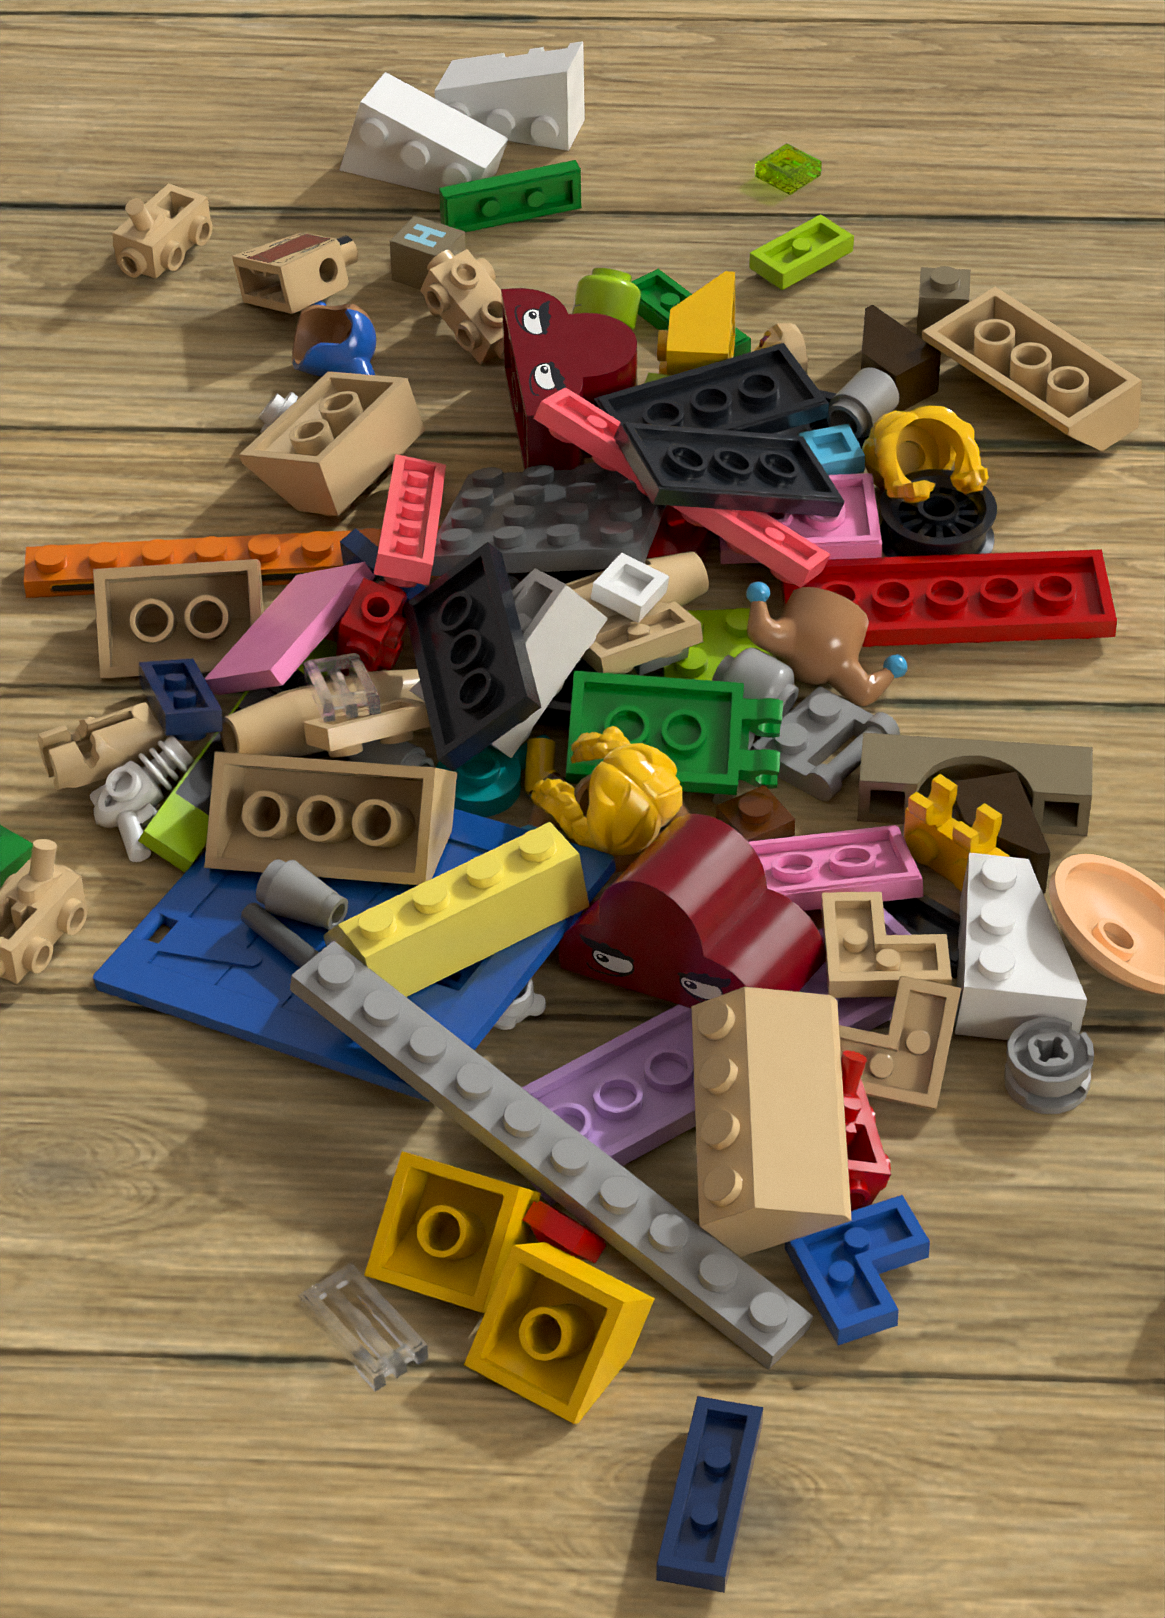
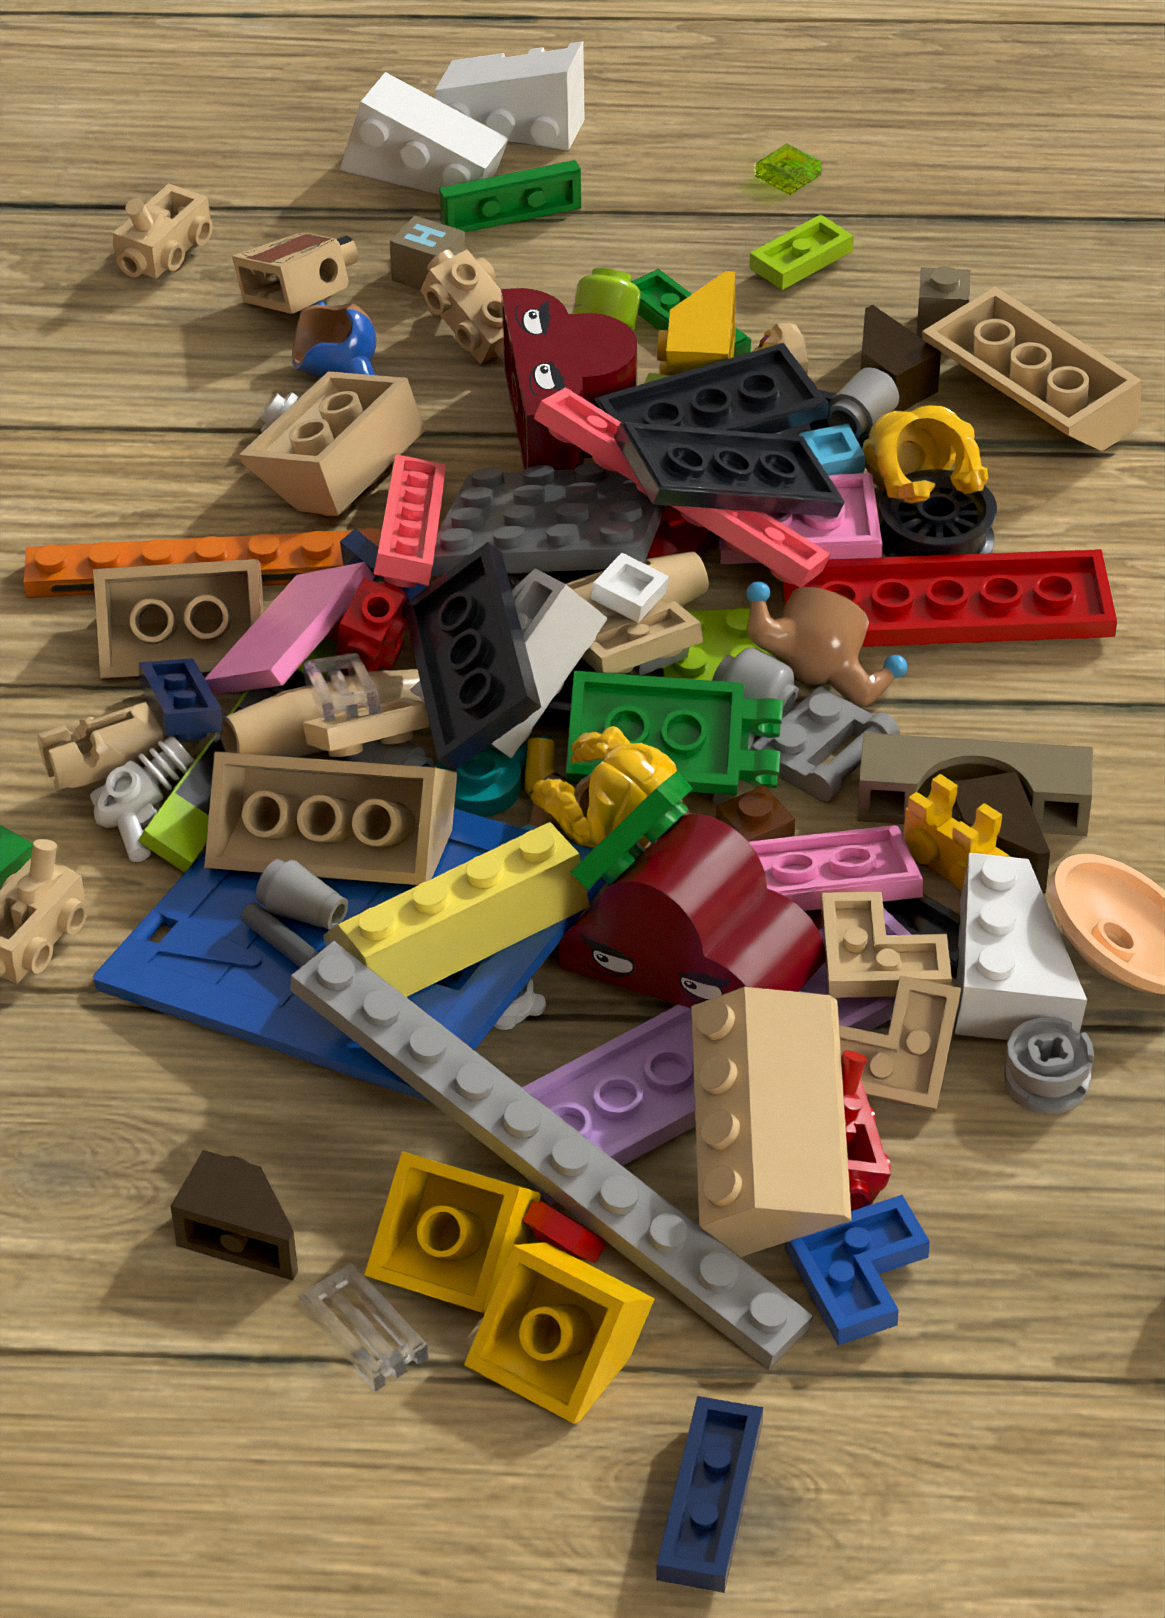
(234, 1216): none -> dark brown slope
(622, 845): none -> green plate

